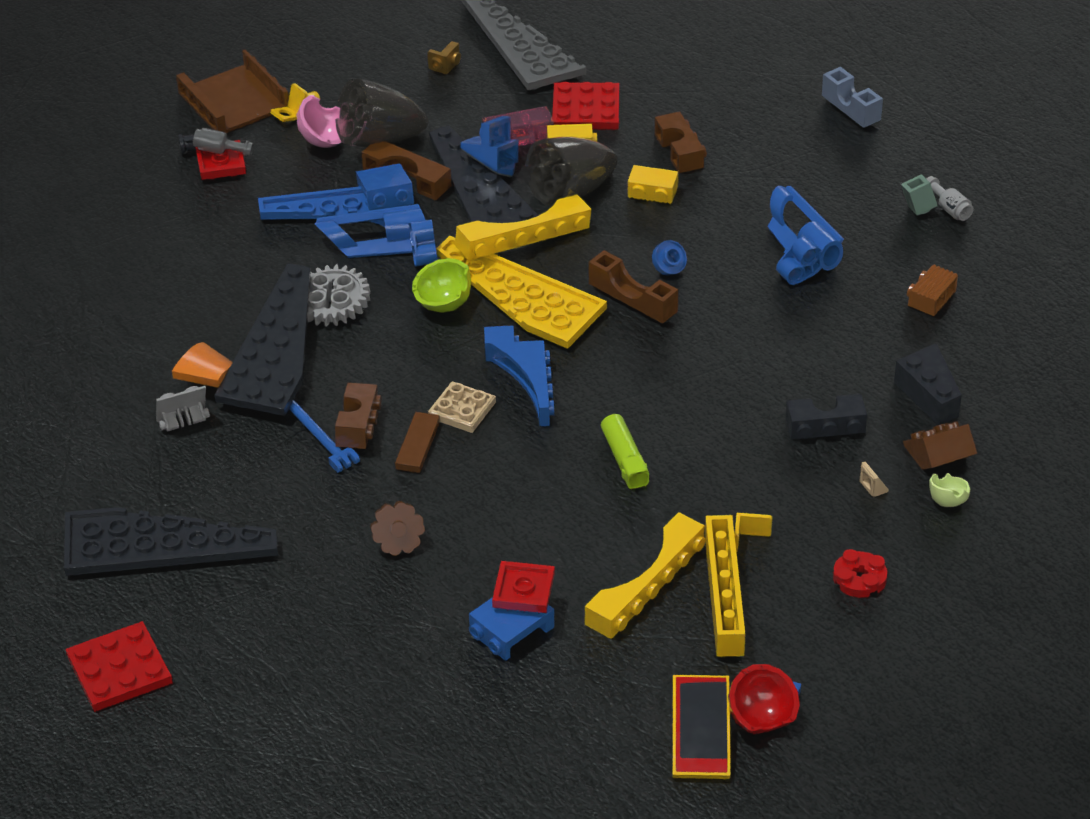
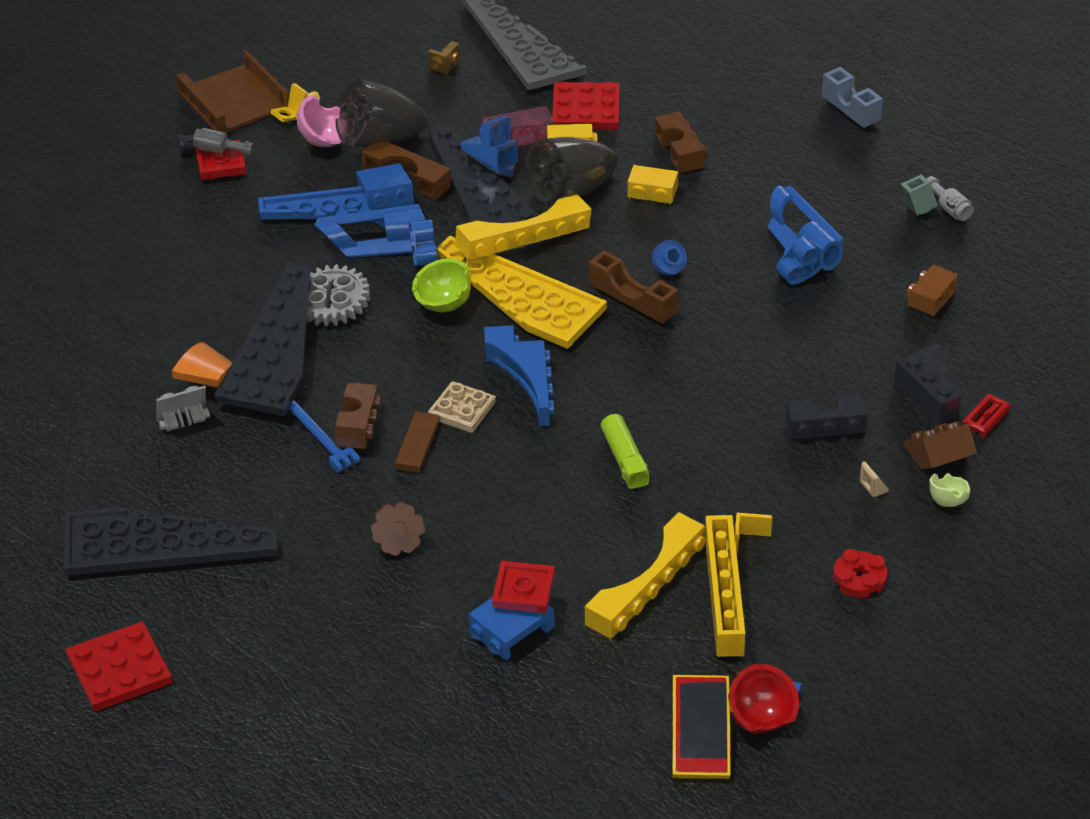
(995, 411): none -> red tile

